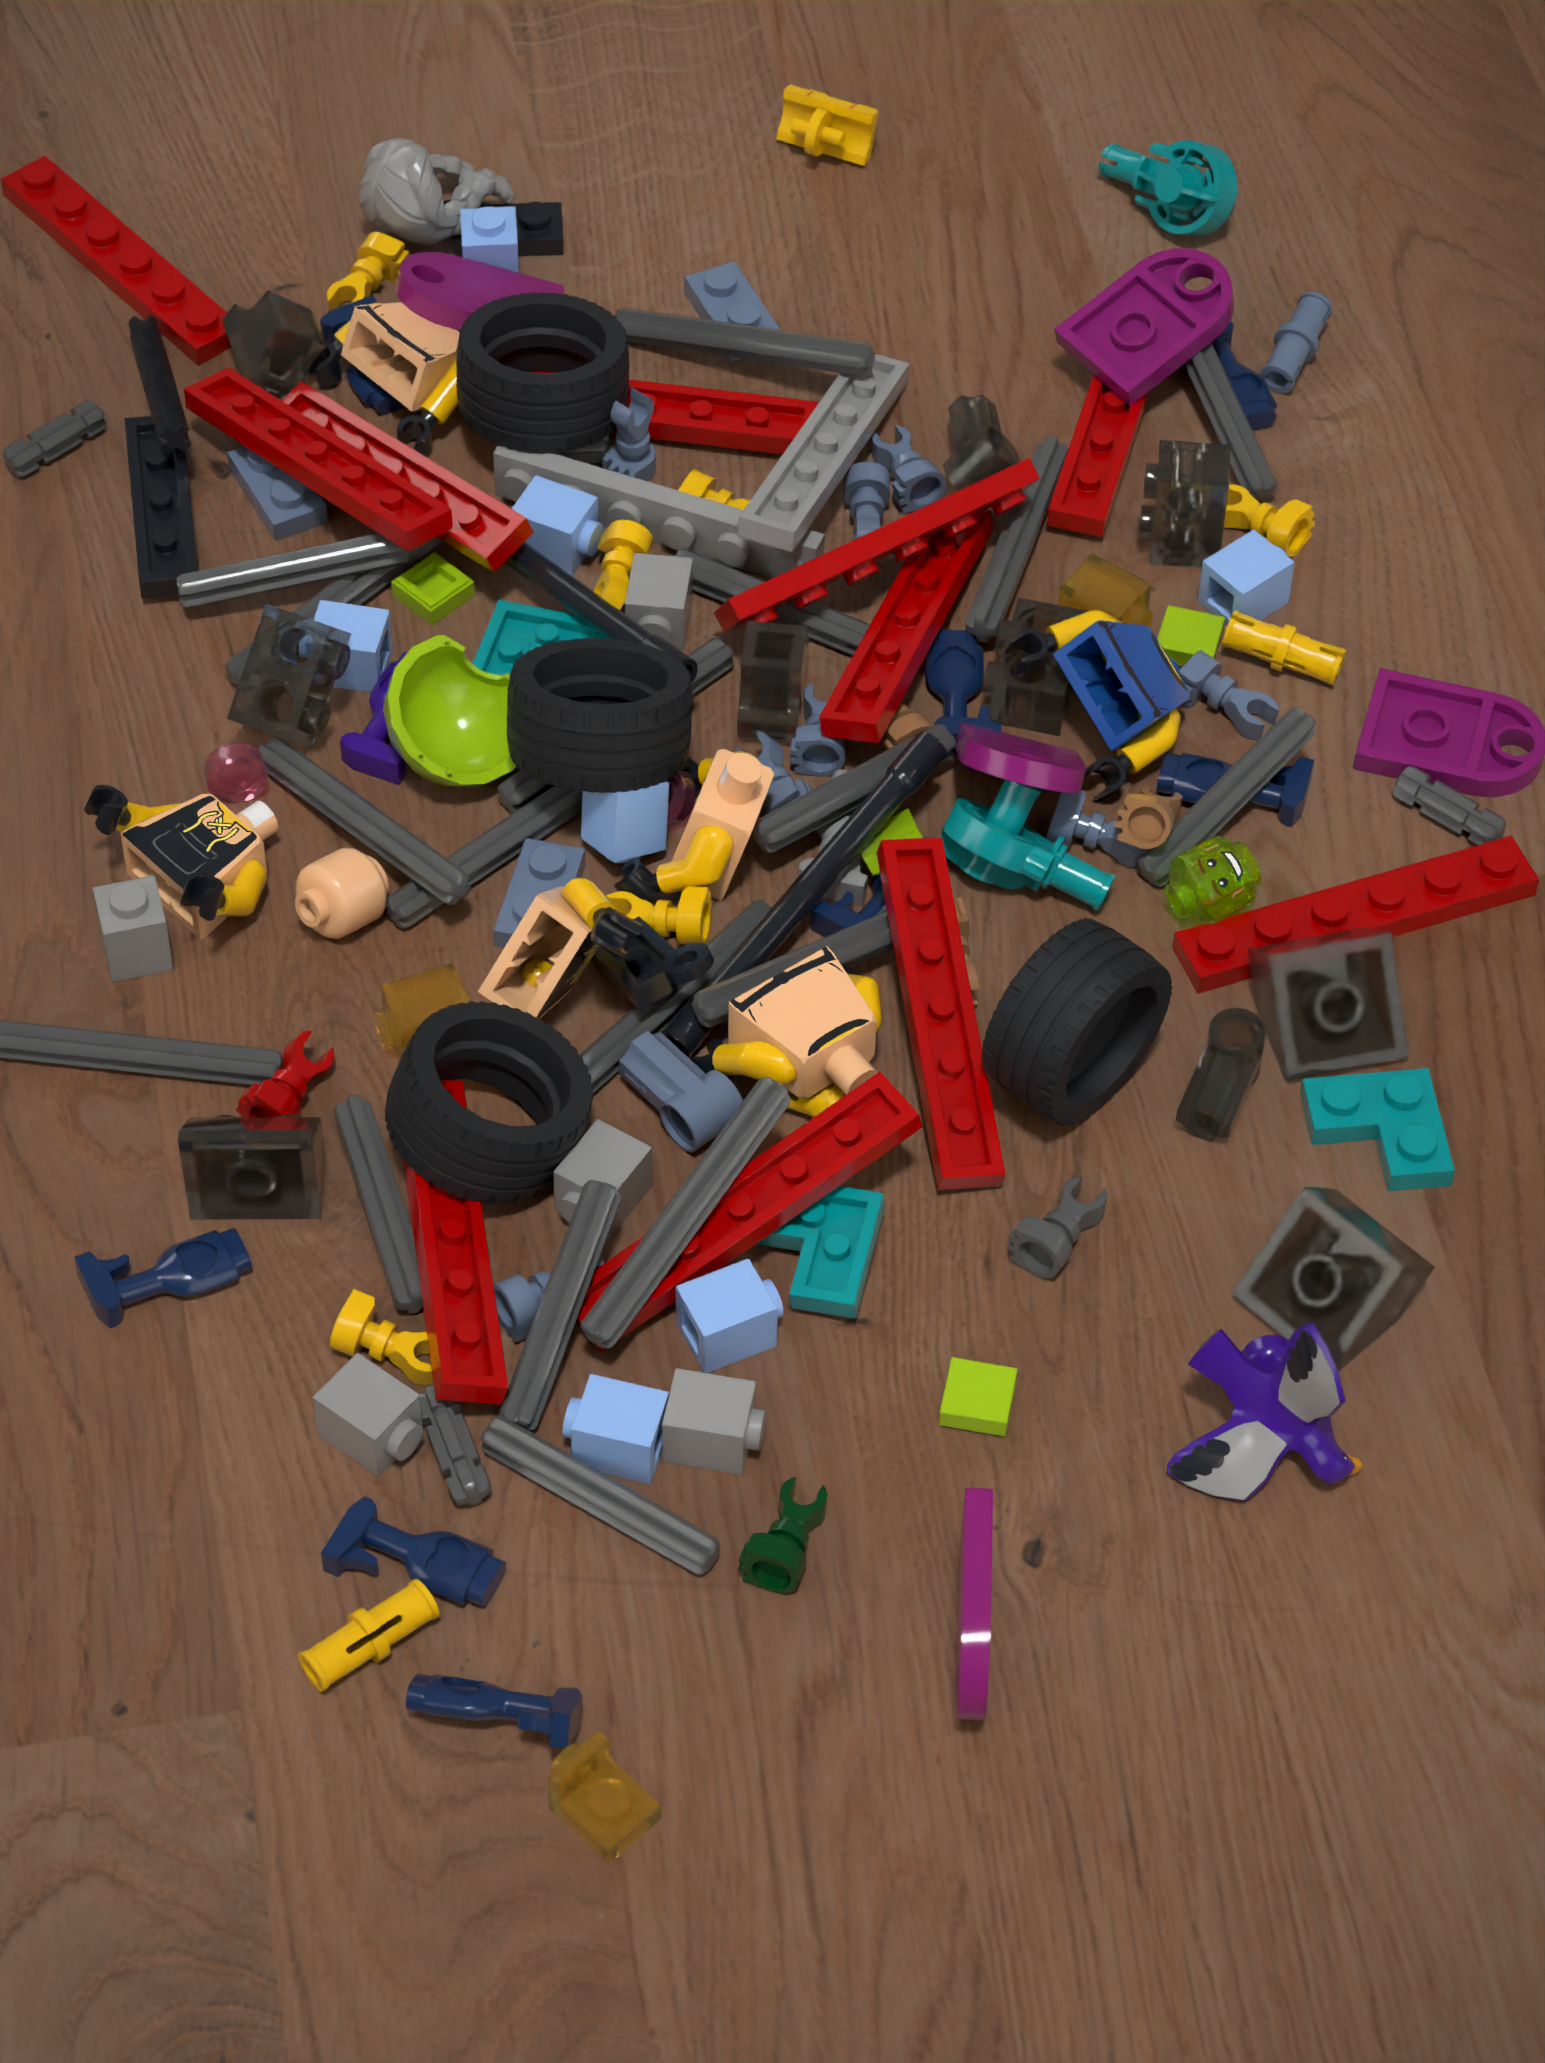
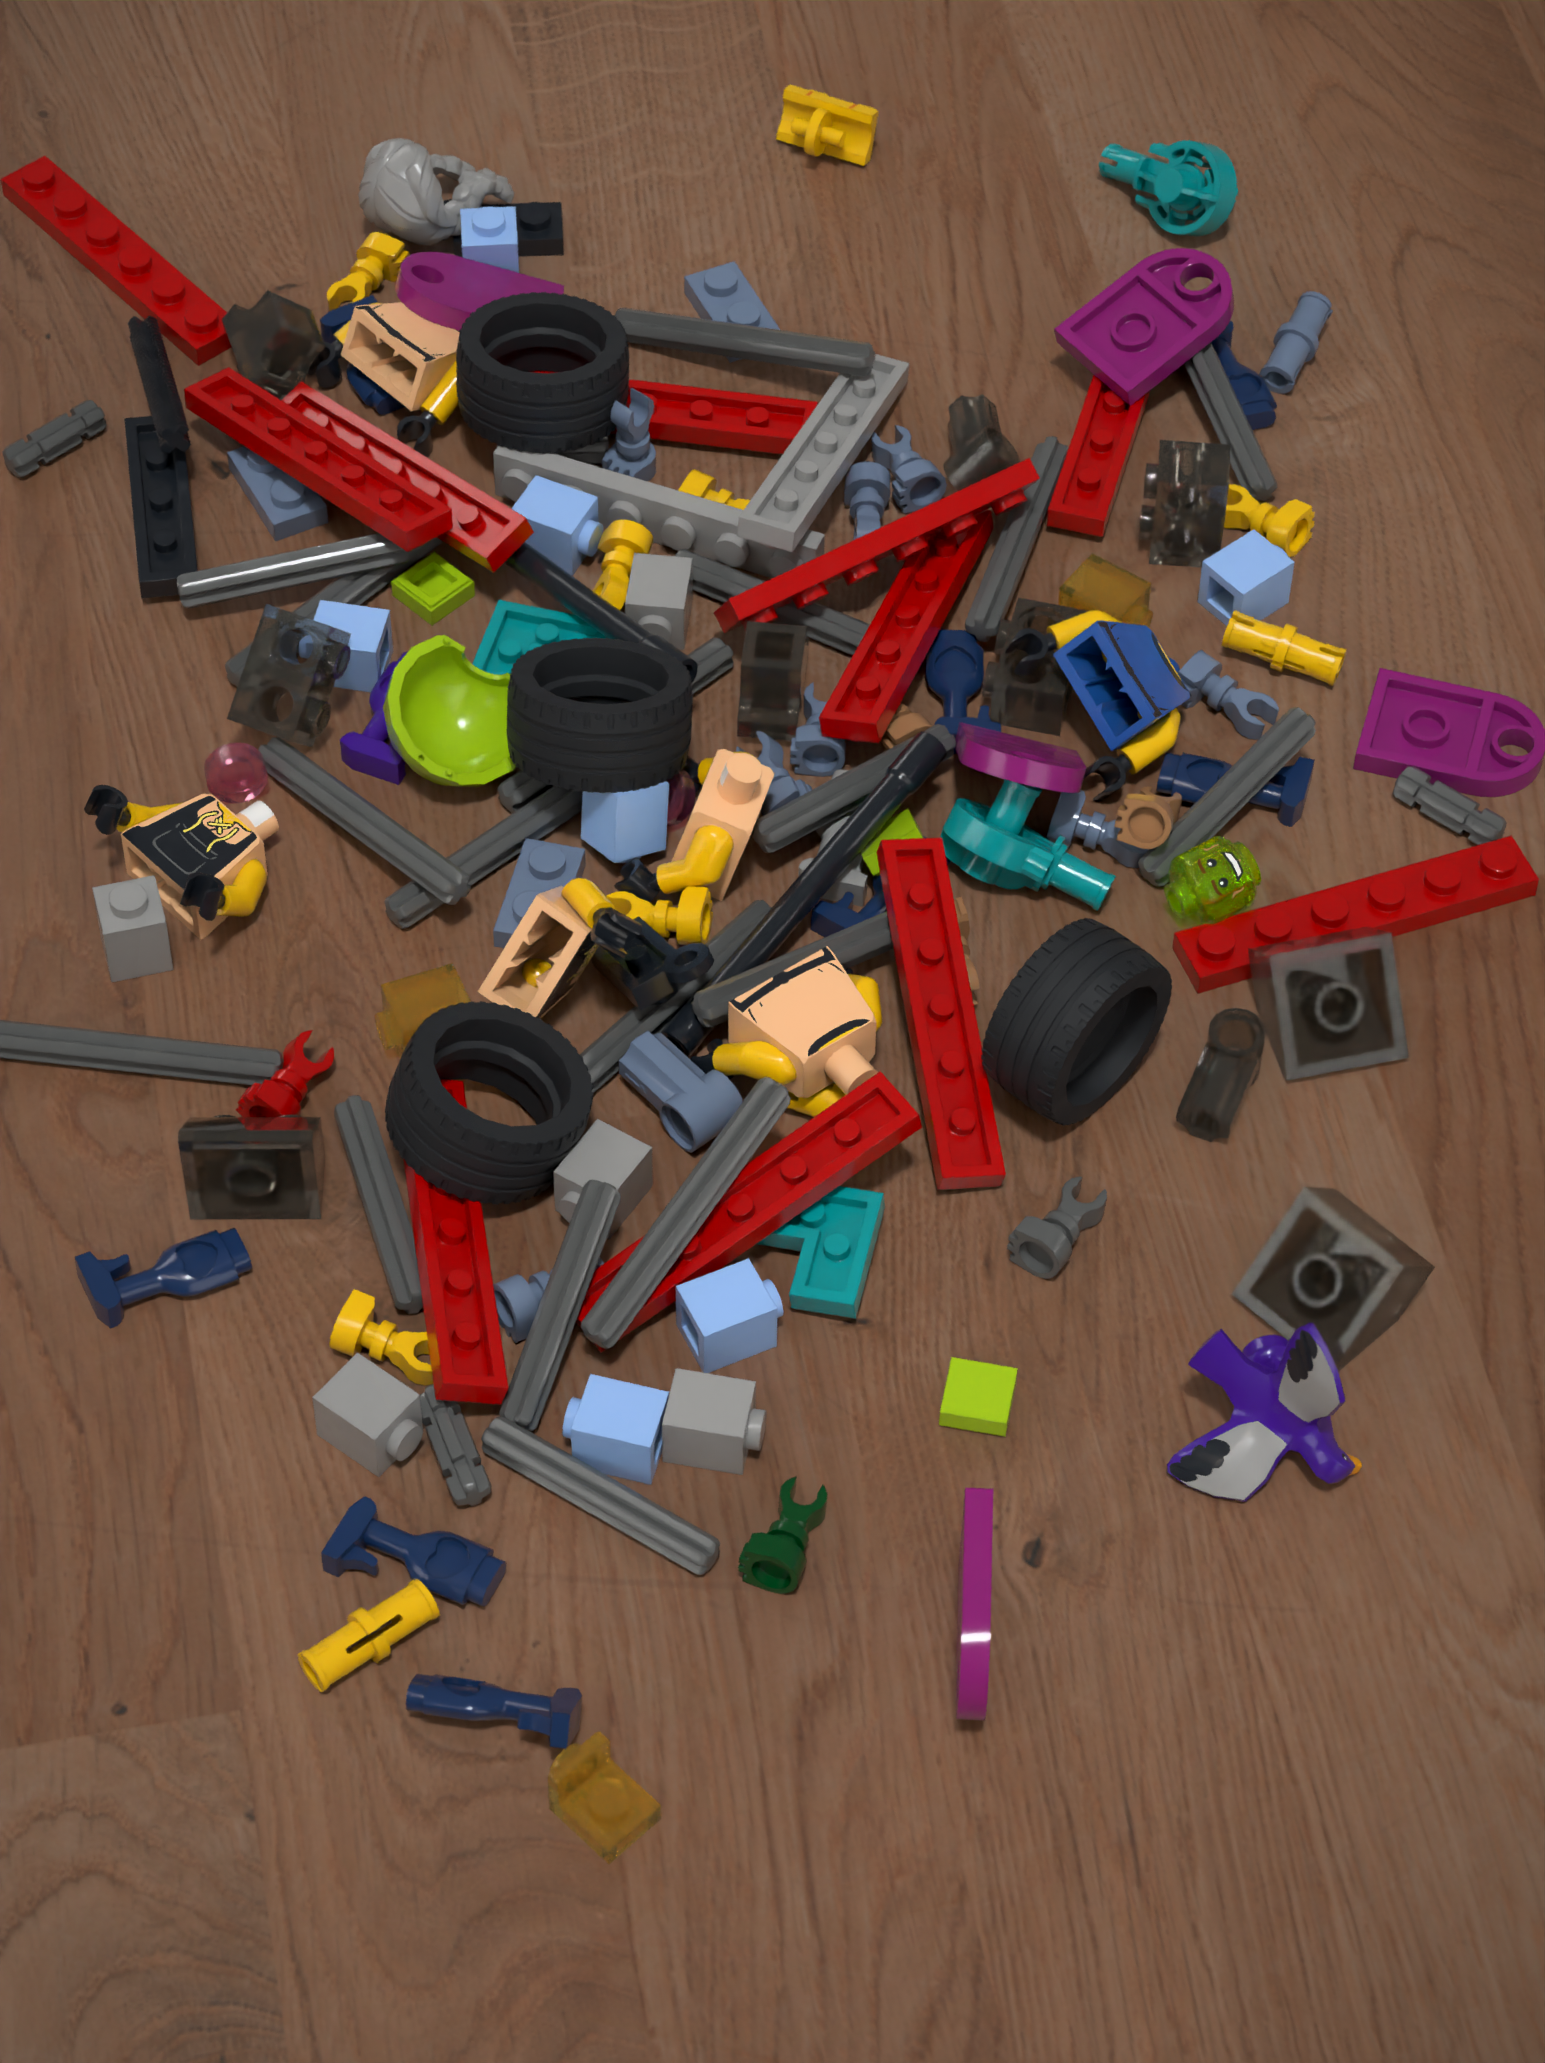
(341, 893): light nougat head -> none
(1188, 632): lime tile -> none
(1393, 1110): teal plate -> none

